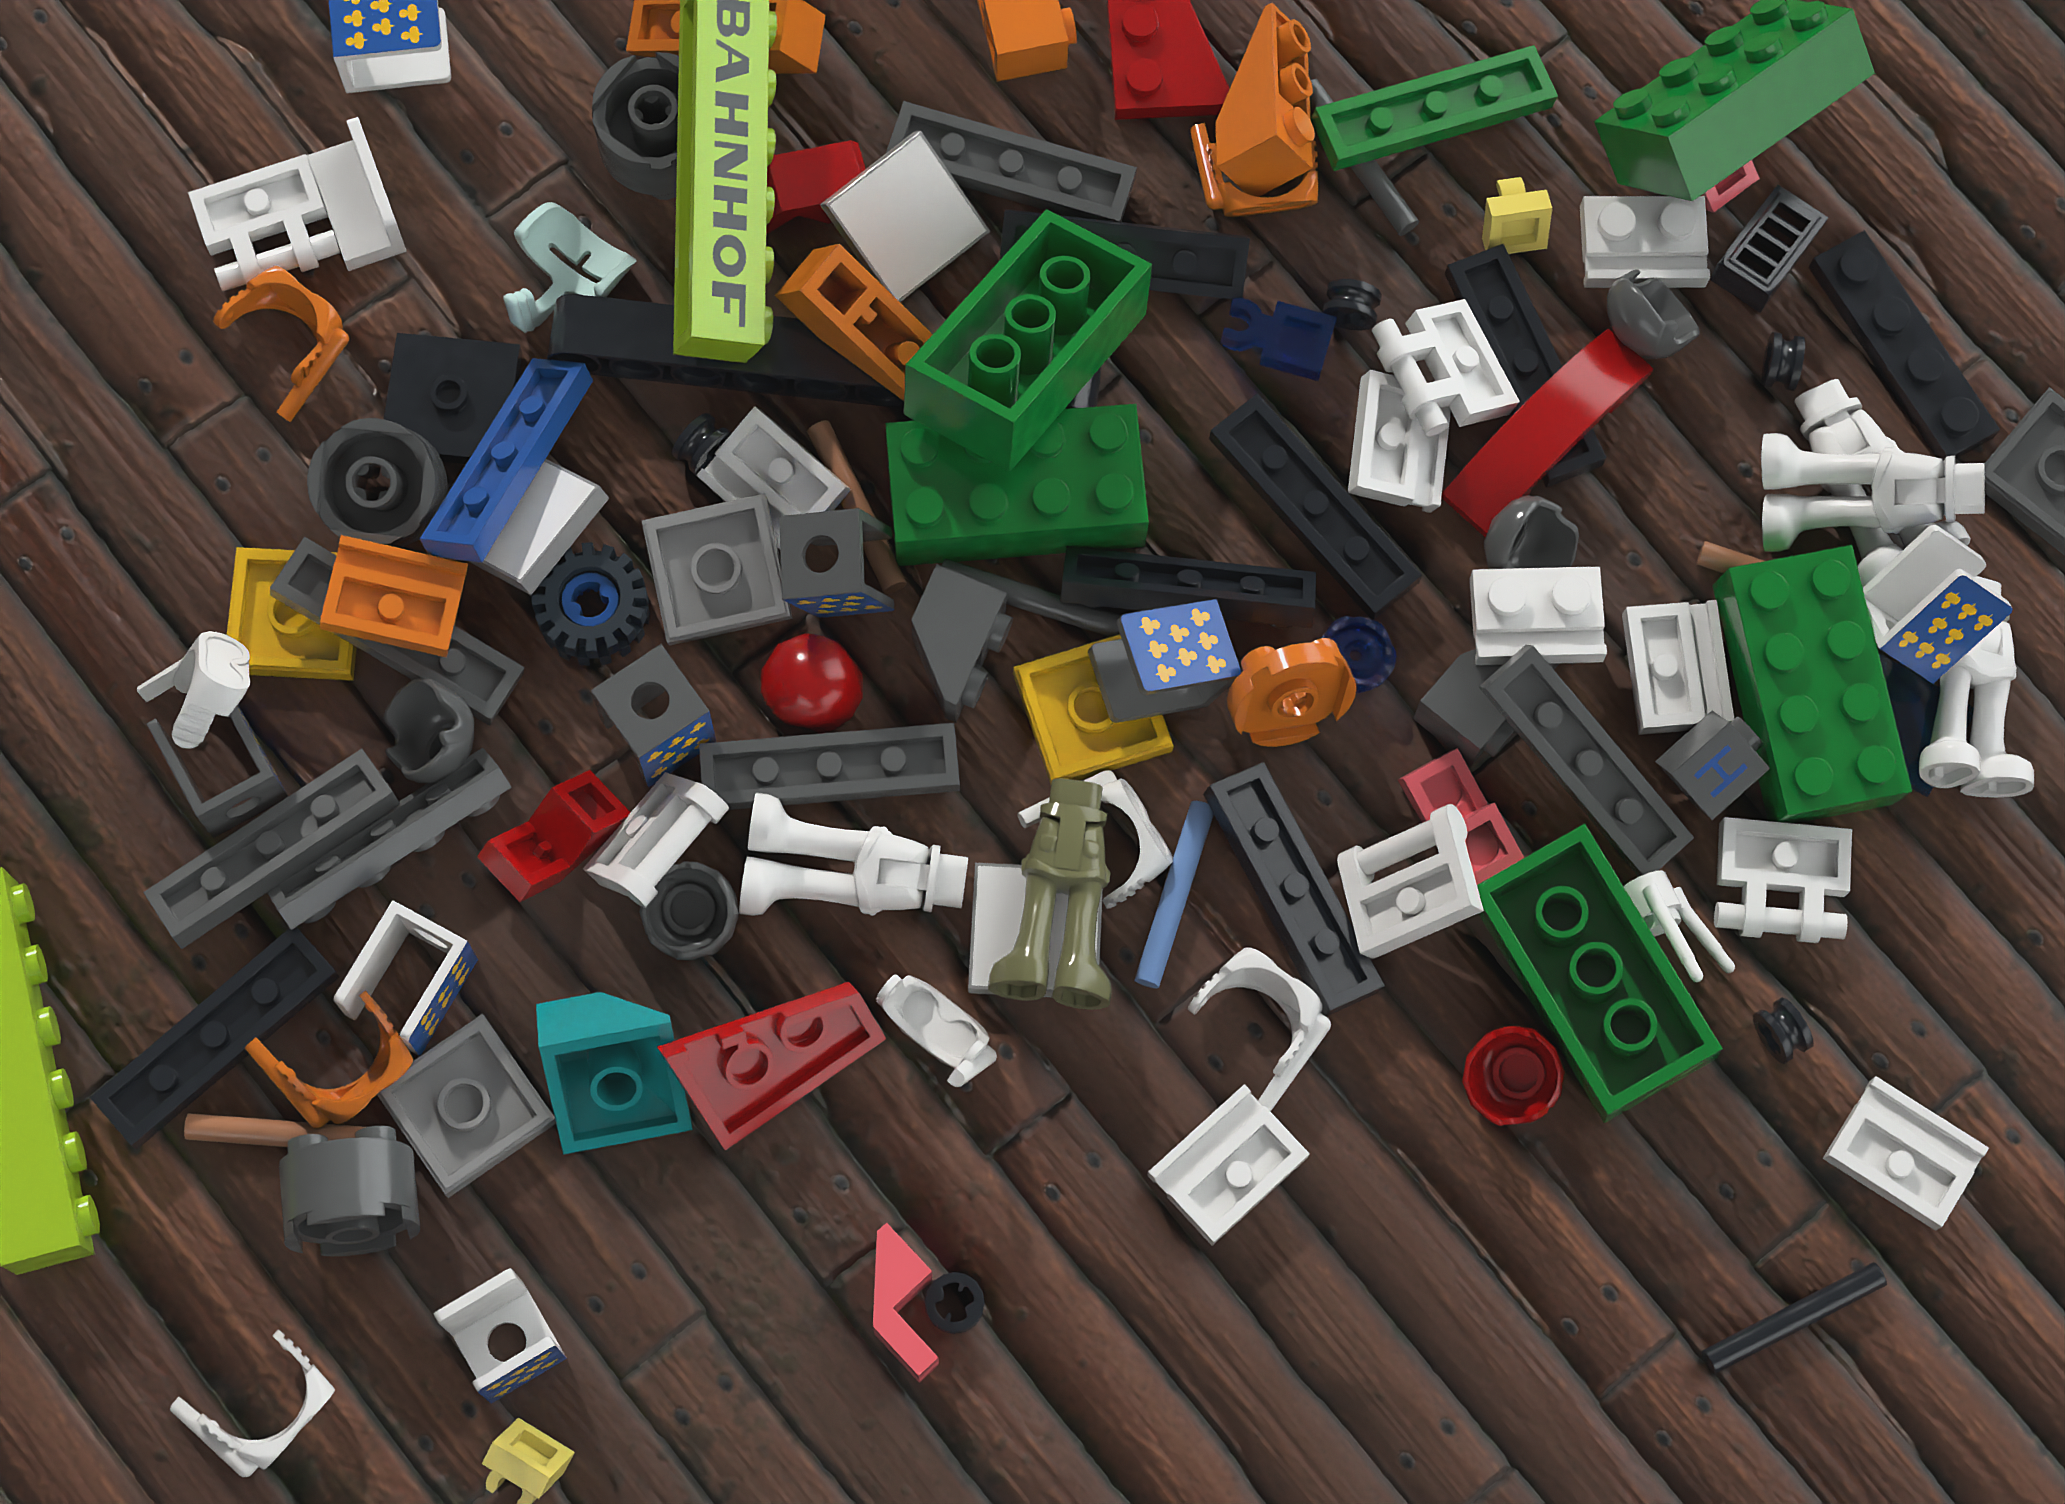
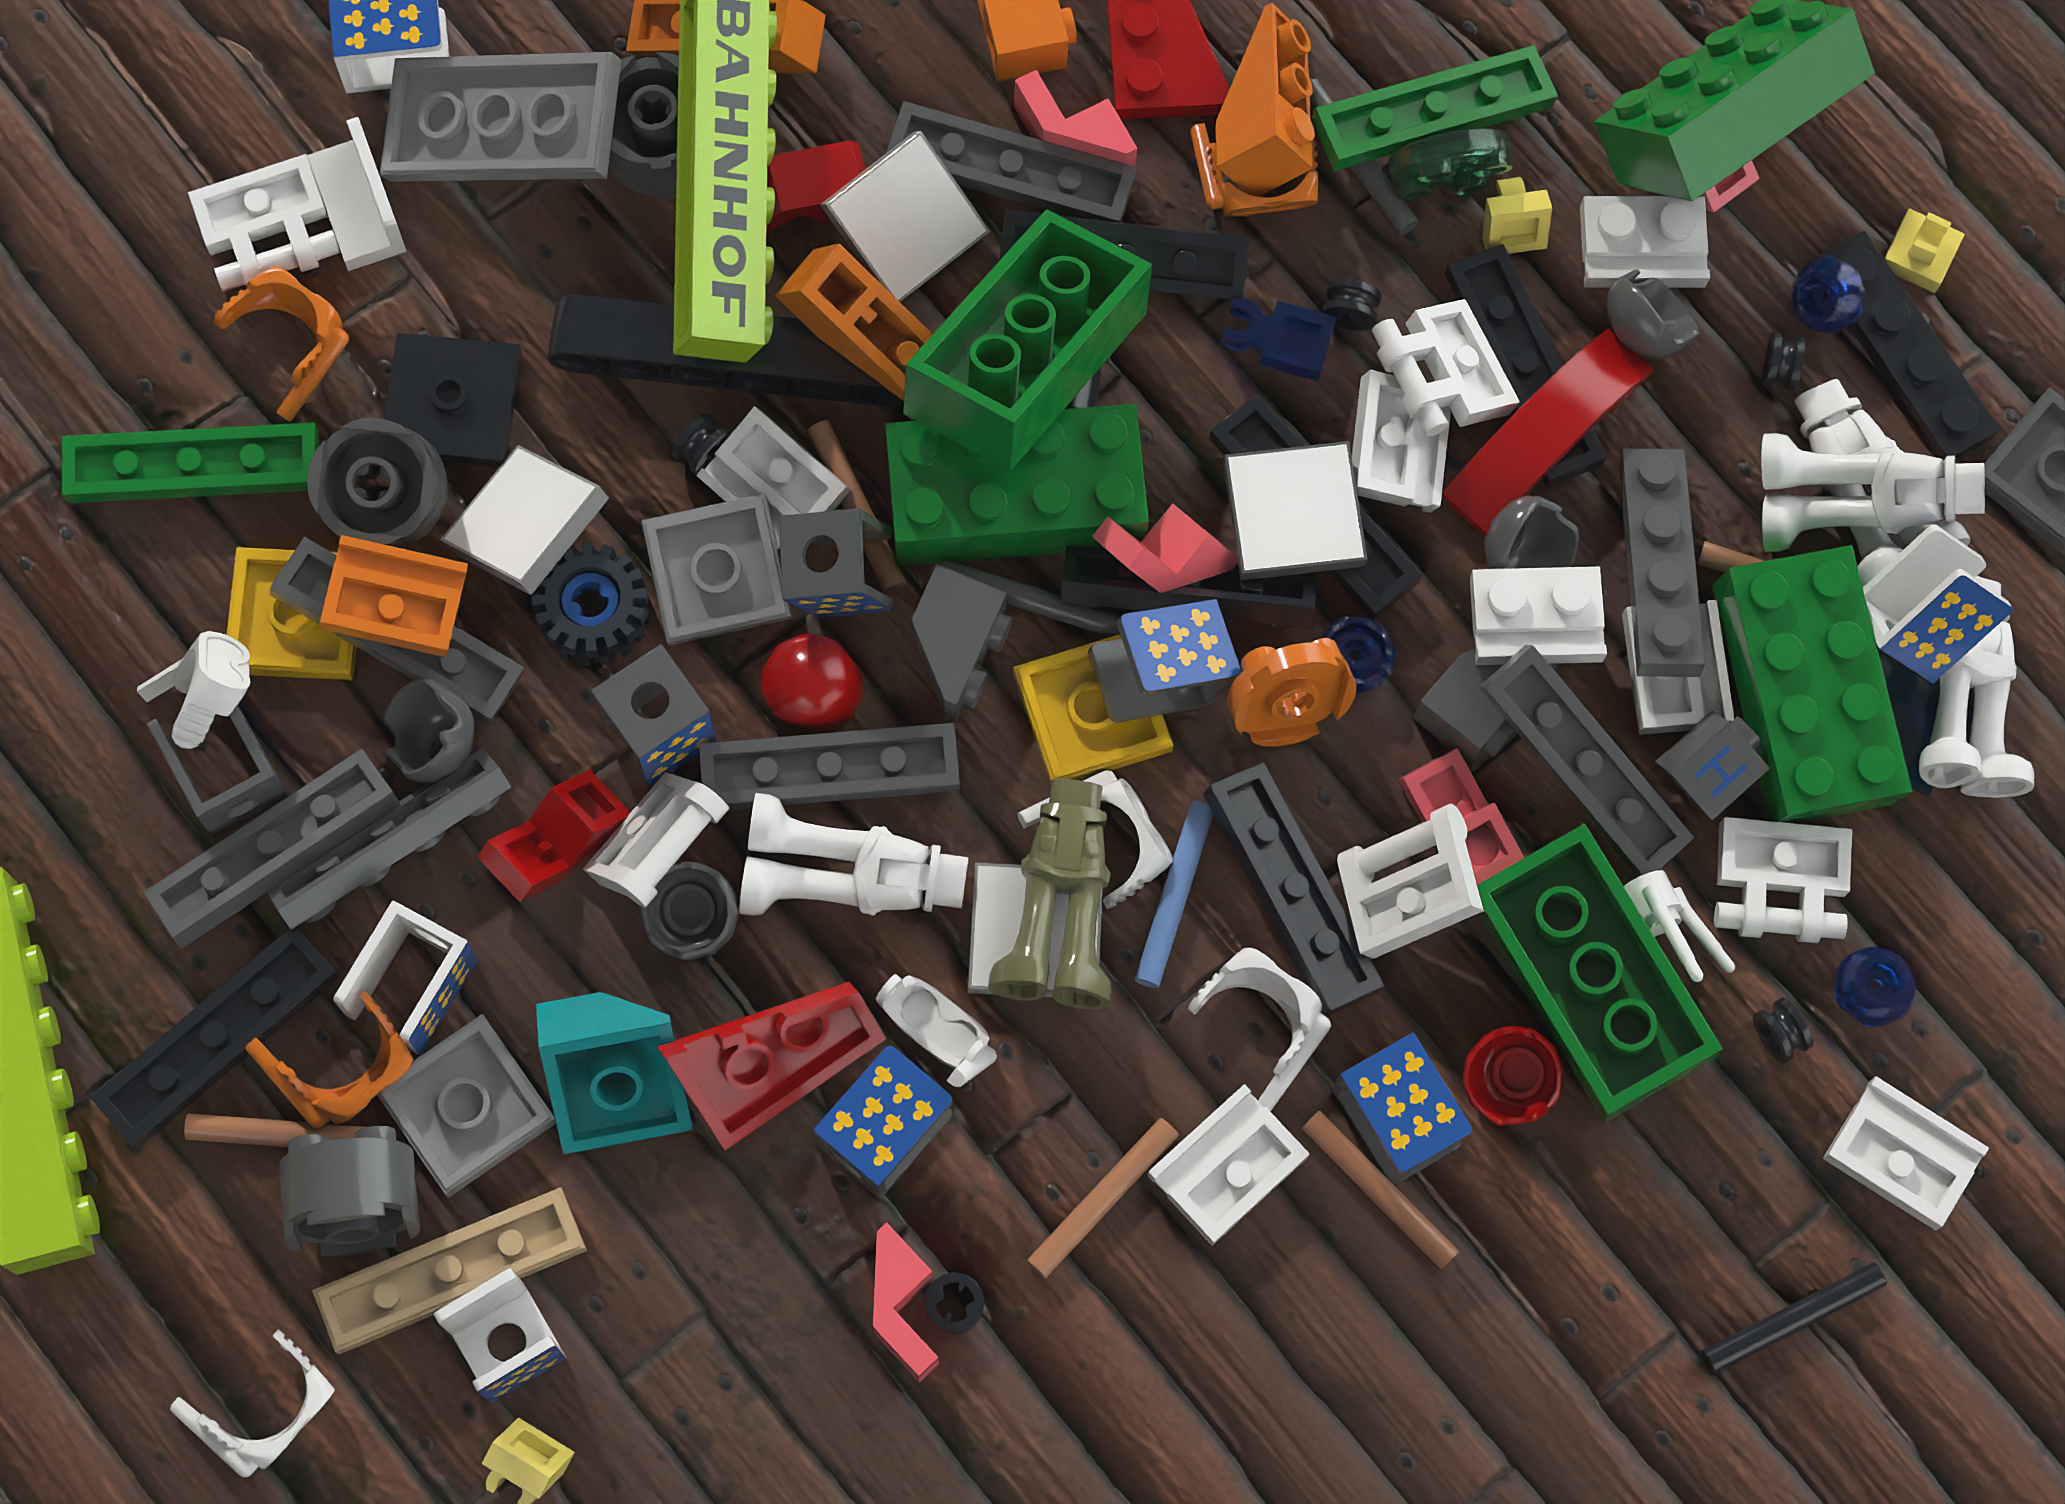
(187, 462): none -> green plate
(446, 1268): none -> tan tile
(501, 117): none -> light grey tile
(506, 460): blue plate -> none
(559, 229): light aqua helmet -> none
(884, 1121): none -> blue piece
(1091, 131): none -> coral slope
(1102, 1198): none -> nougat bar
(1171, 553): none -> coral slope
(1295, 510): none -> white tile
(1380, 1190): none -> nougat bar
(1402, 1109): none -> blue piece
(1450, 159): none -> clear green tile
(1661, 563): none -> dark grey plate
(1747, 282): black slope -> none
(1844, 291): none -> clear blue plate
(1863, 1002): none -> clear blue plate
(1923, 249): none -> light yellow tile

